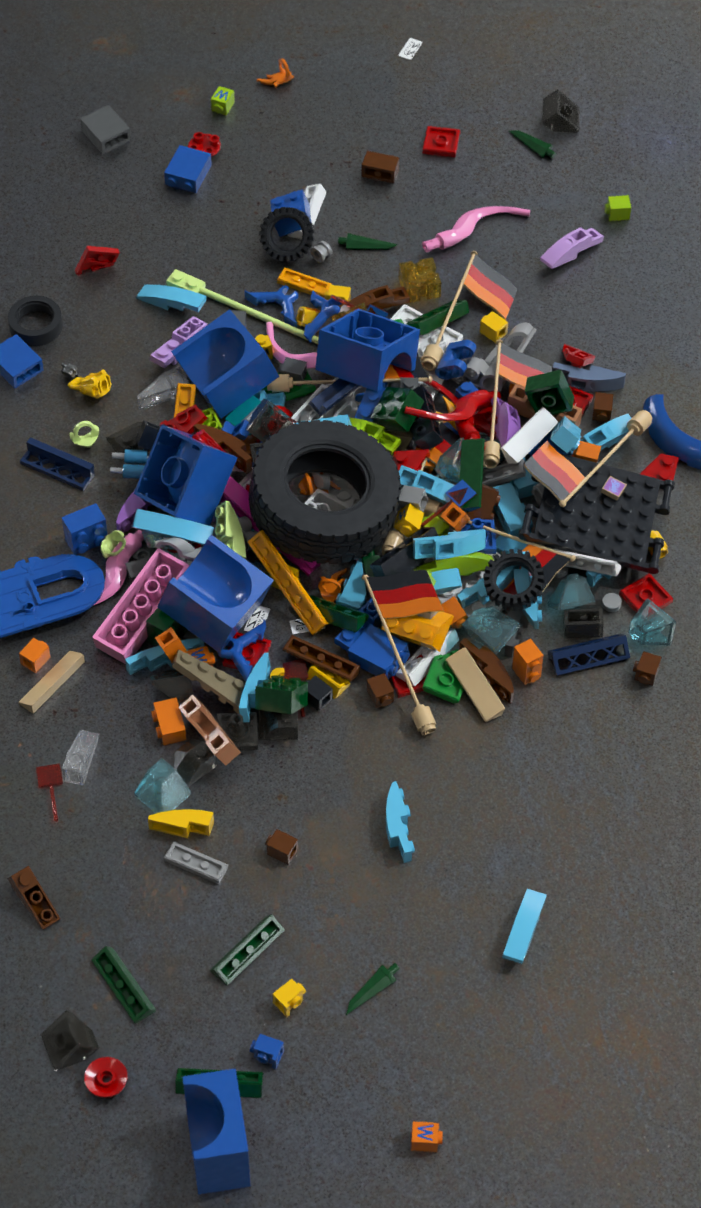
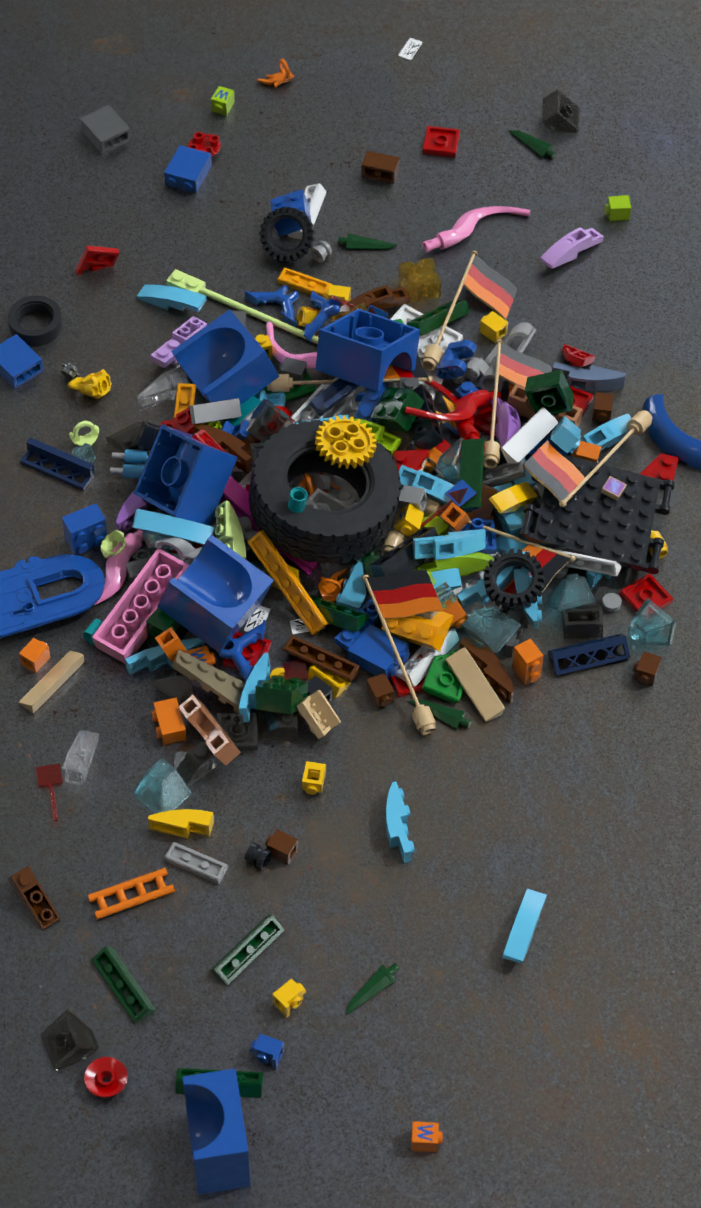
(85, 453): none -> clear light blue tile
(91, 630): none -> teal beam
(120, 888): none -> orange bar
(215, 411): none -> light grey tile
(258, 855): none -> black wheel
(297, 499): none -> teal beam
(313, 777): none -> yellow brick
(318, 714): none -> tan bracket
(345, 442): none -> yellow gear
(445, 593): none -> clear light blue tile
(448, 715): none -> dark green bar
(513, 498): none -> yellow slope

